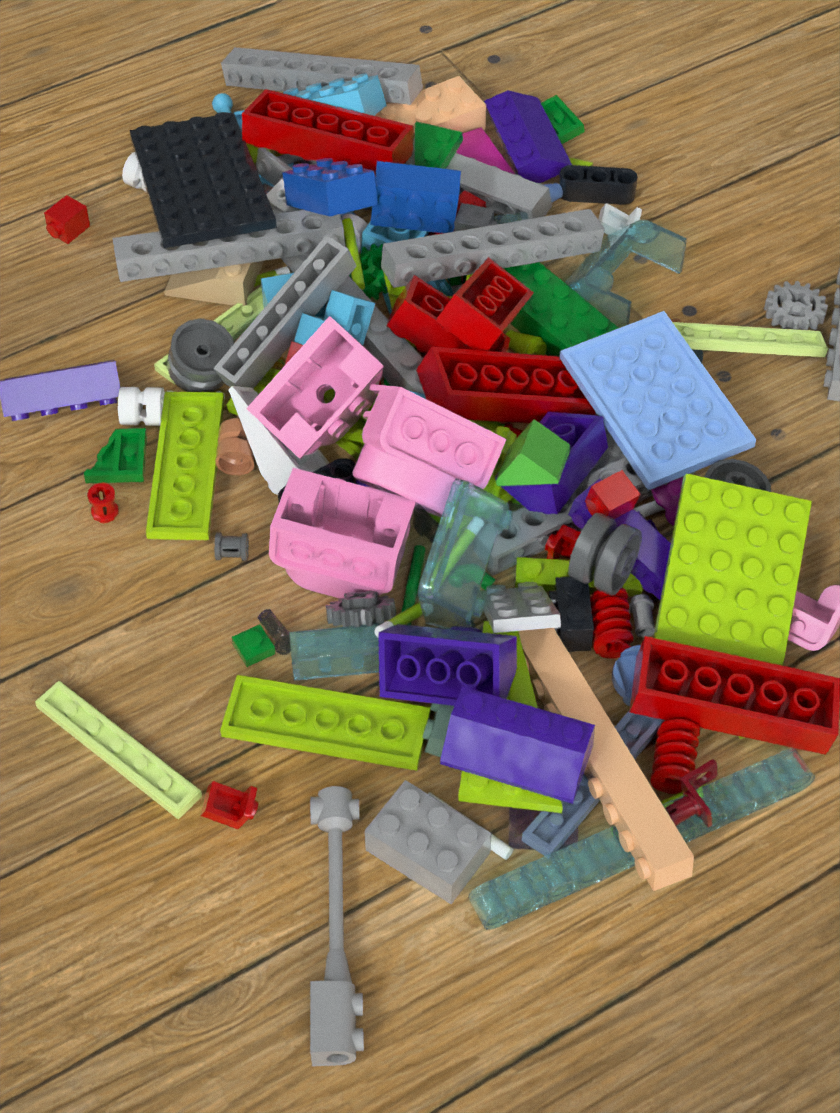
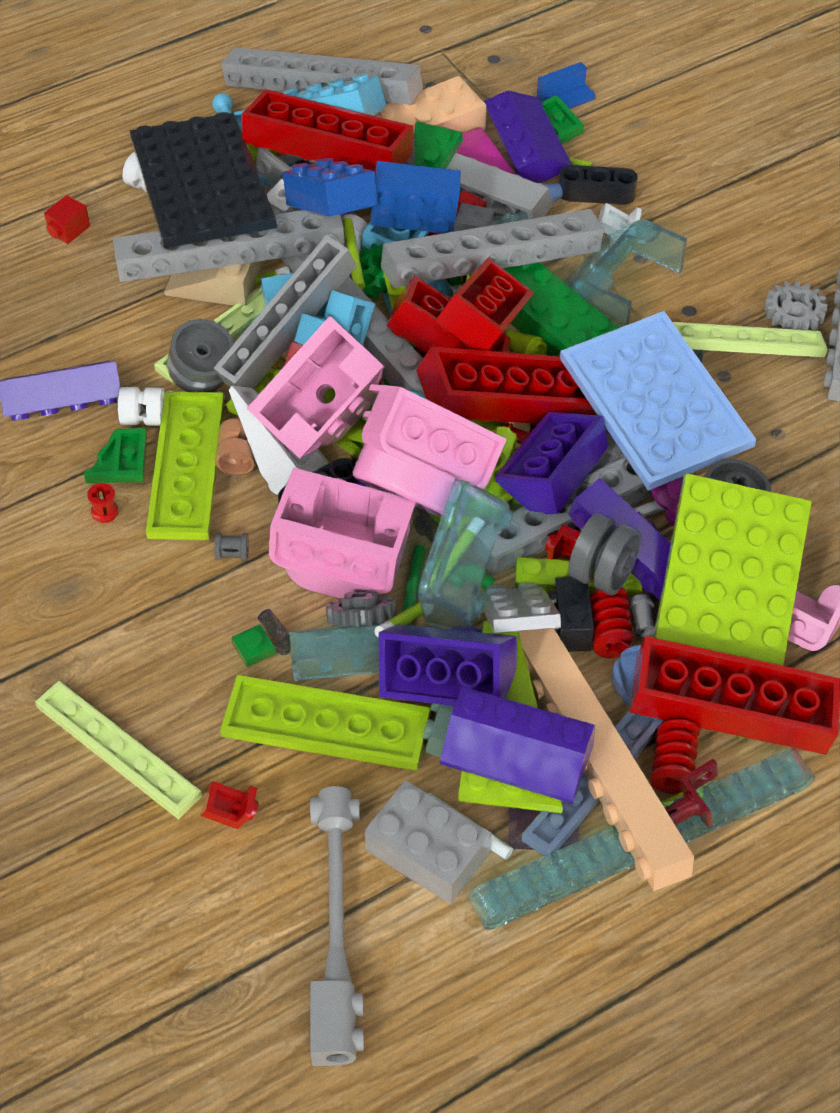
(534, 458): bright green slope -> none
(567, 85): none -> blue panel
(612, 496): brick -> none

